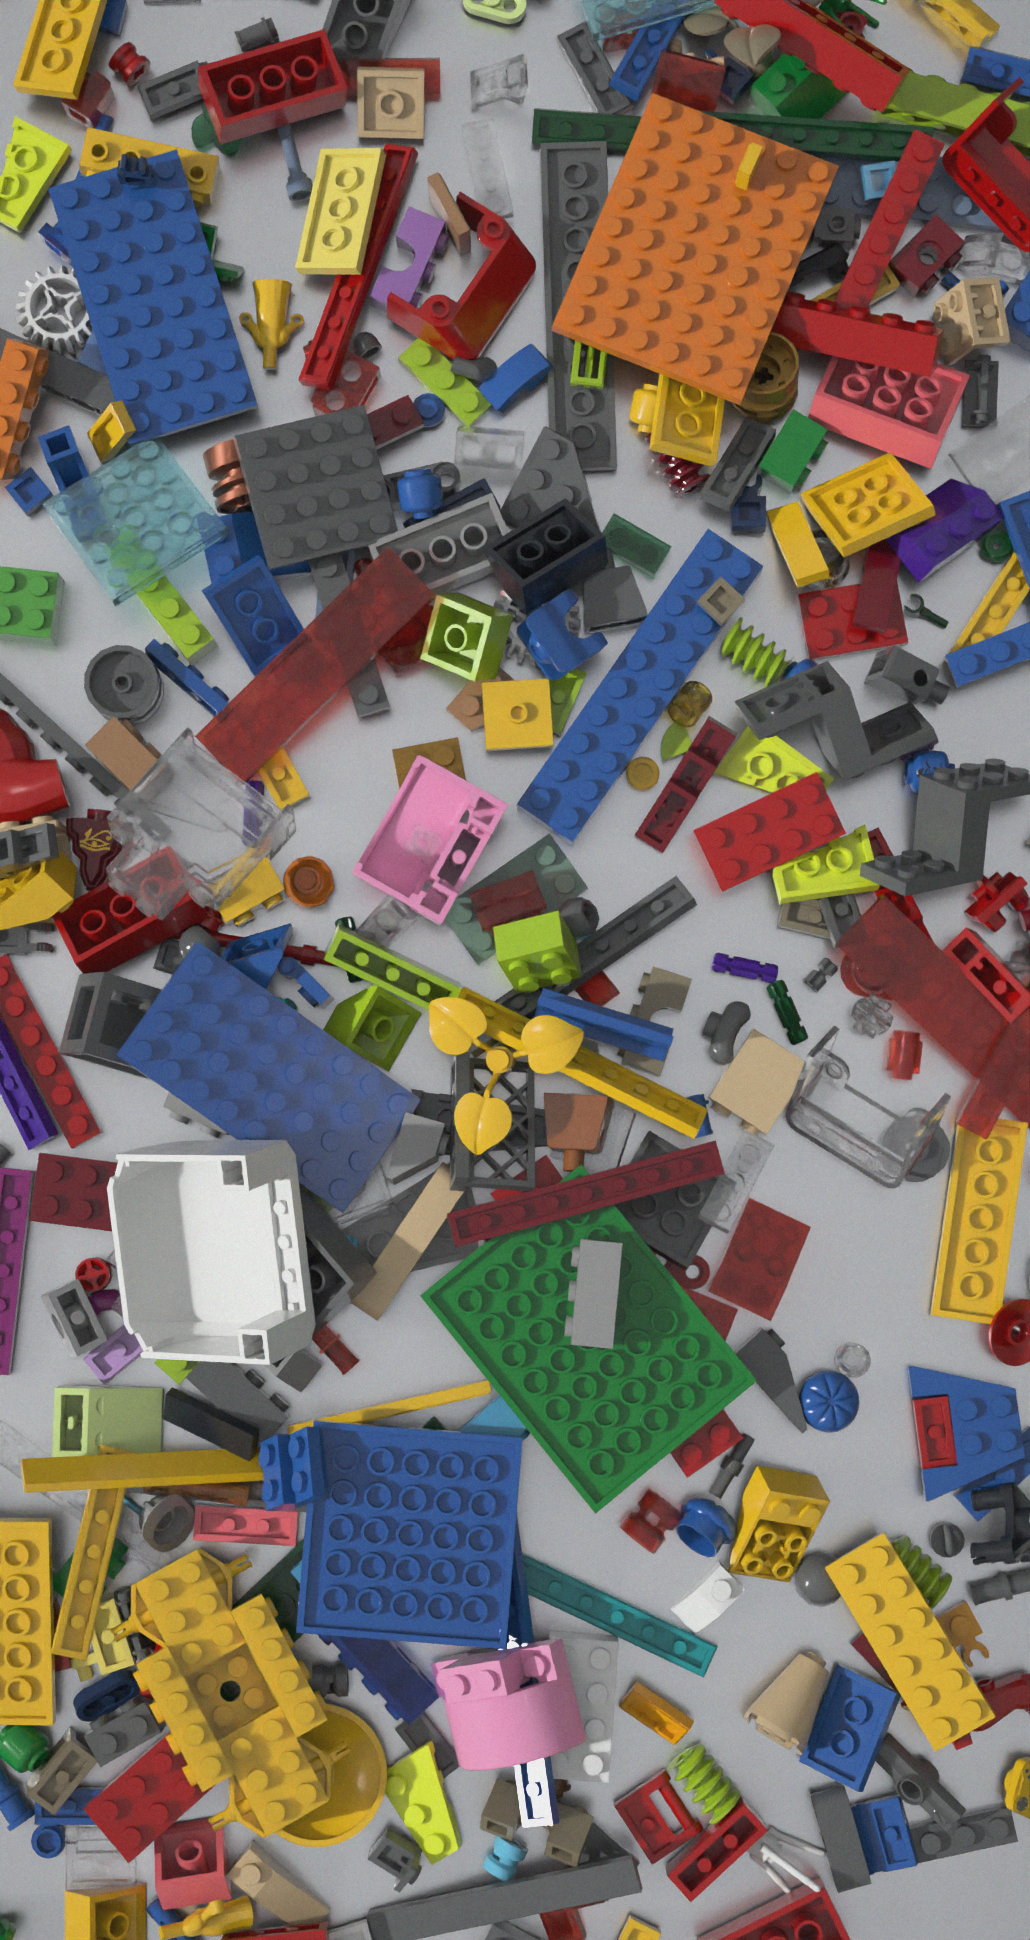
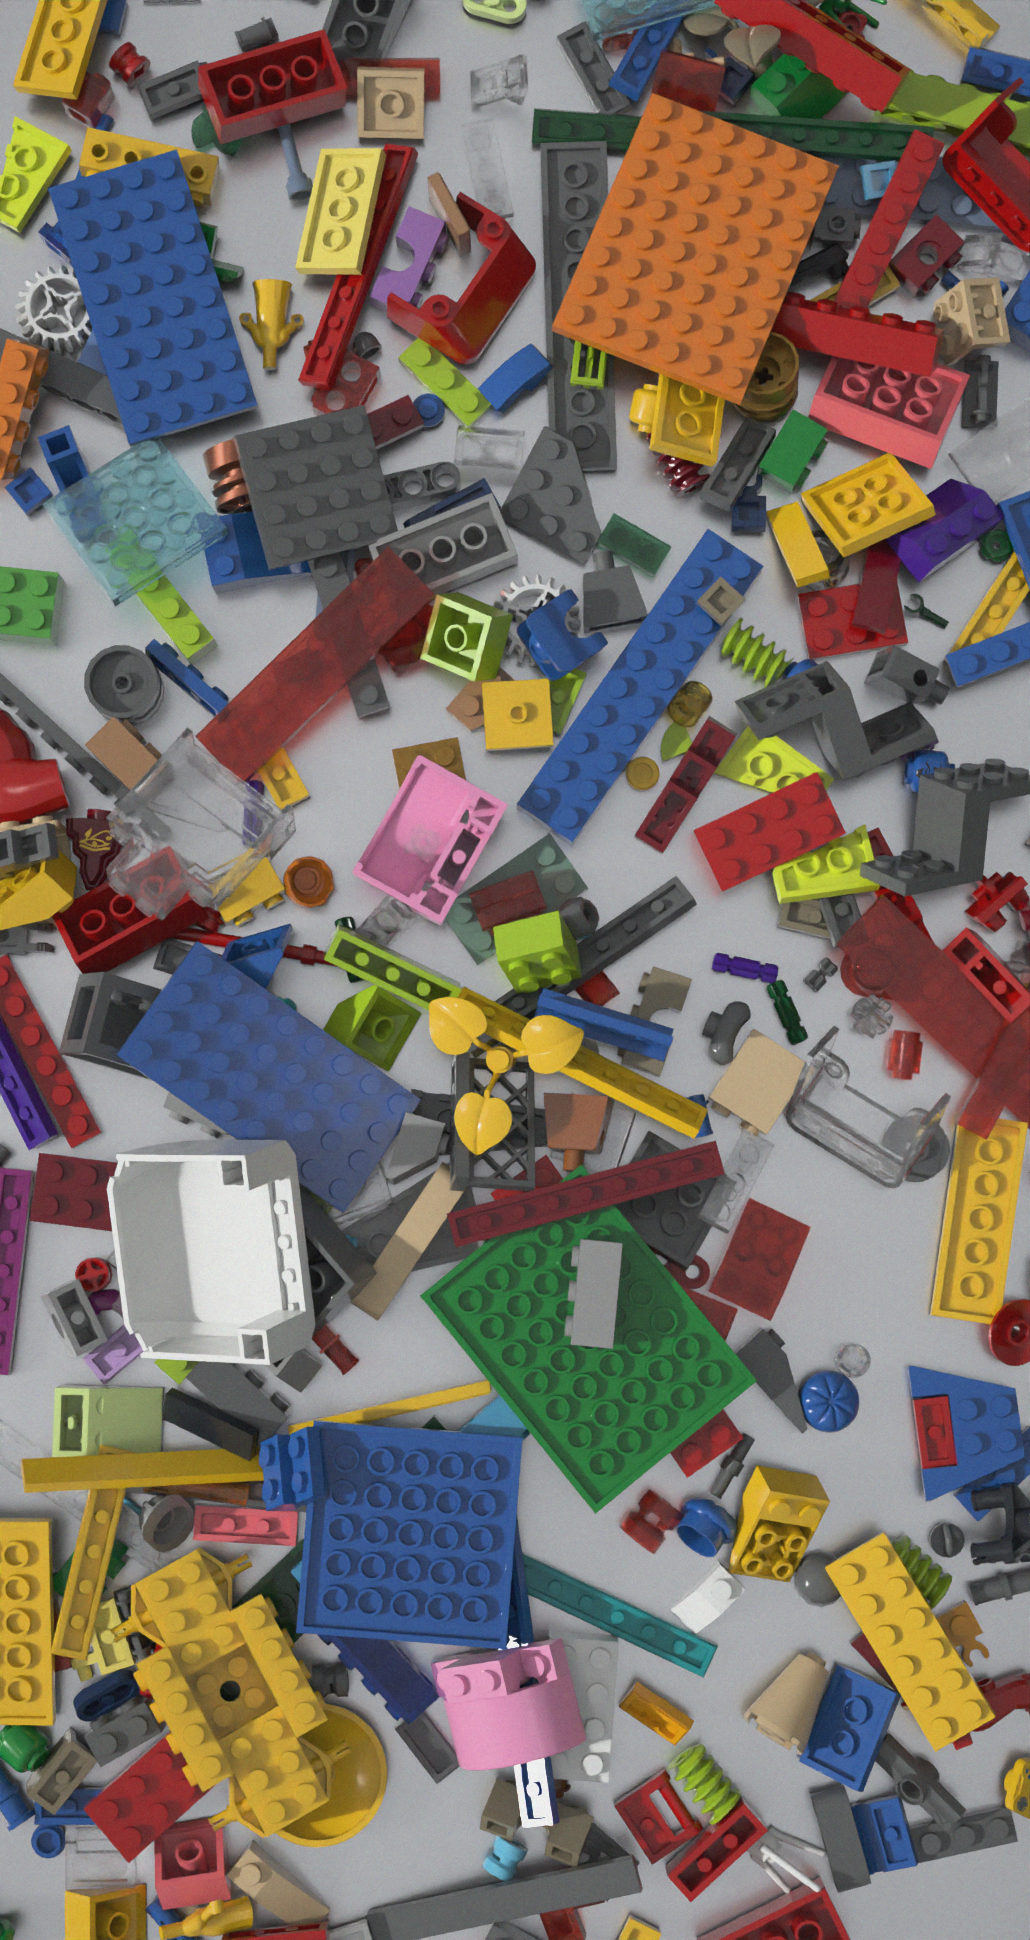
(111, 431): yellow tile -> none
(135, 171): dark blue plate -> none
(198, 934): dark grey piece -> none
(253, 613): blue plate -> none
(310, 989): blue plate -> none
(397, 1857): dark grey bracket -> none
(420, 492): blue head -> none
(420, 1800): neon yellow wing -> none
(477, 369): dark grey arm -> none
(547, 555): black slope -> none
(748, 165): yellow tile -> none

